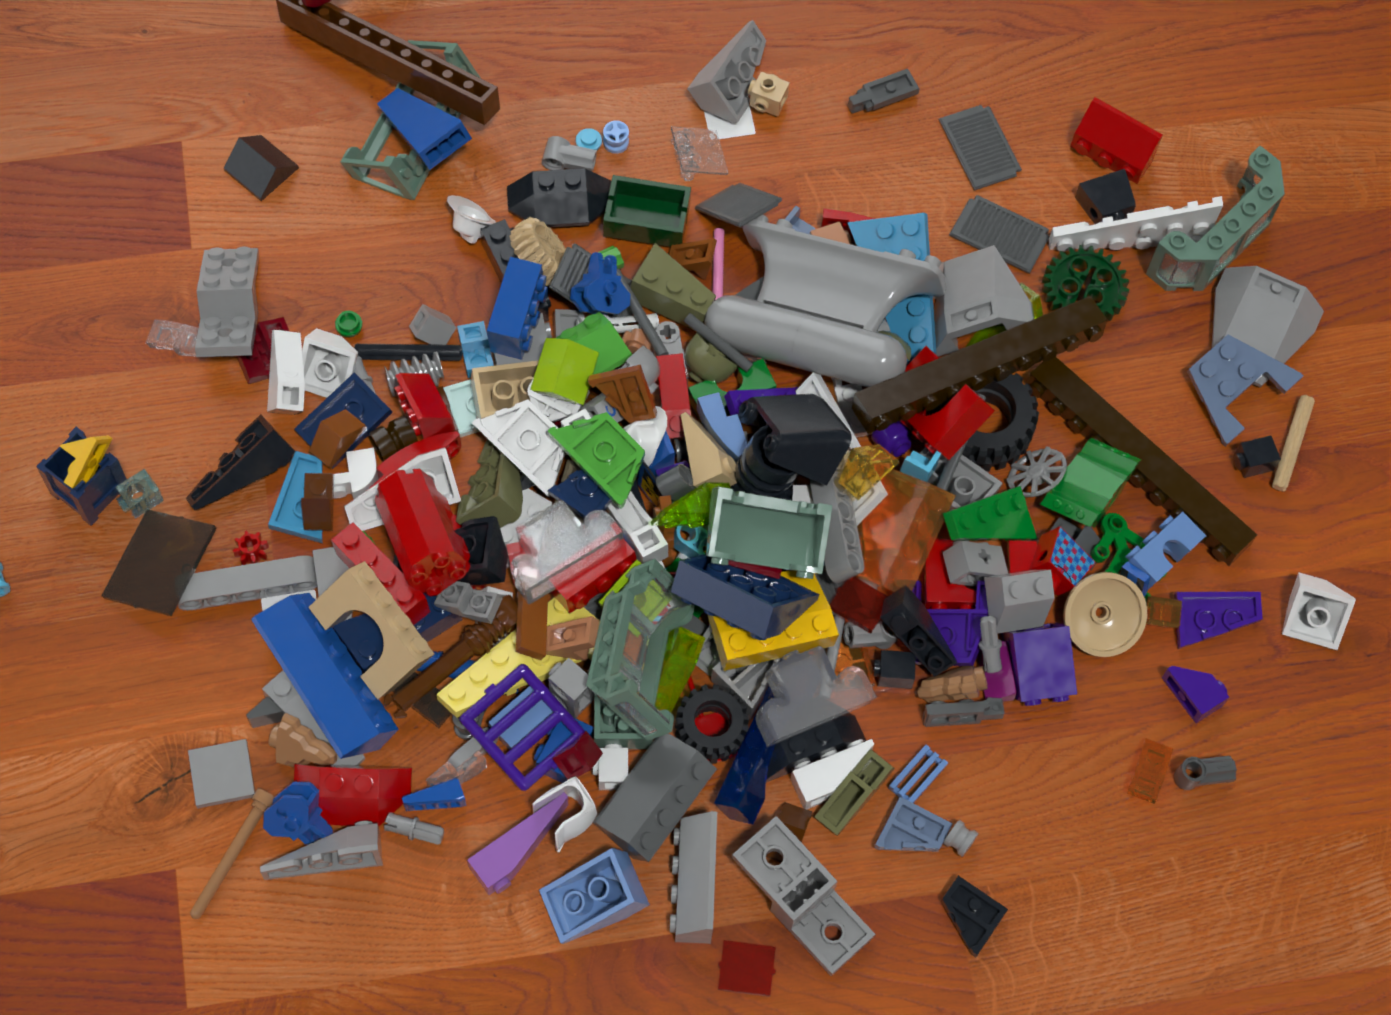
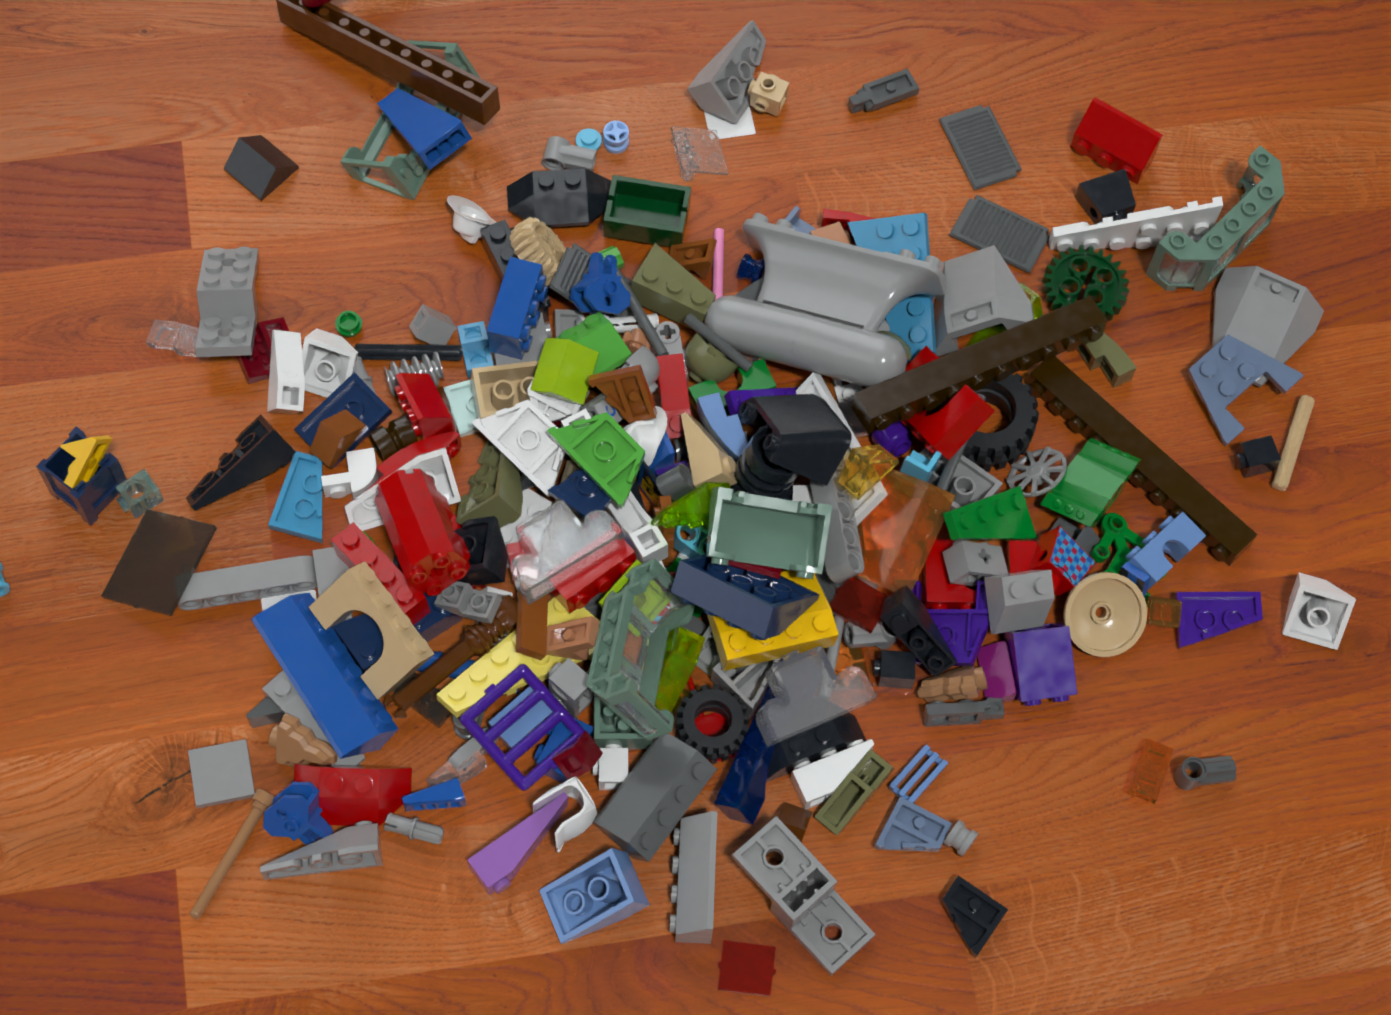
(249, 540): red gear -> none
(318, 502): reddish brown slope -> none
(738, 204): dark grey window -> none
(750, 268): none -> clear blue wheel
(990, 645): light grey axle -> none
(1110, 358): none -> olive slope
(1196, 691): dark purple slope -> none

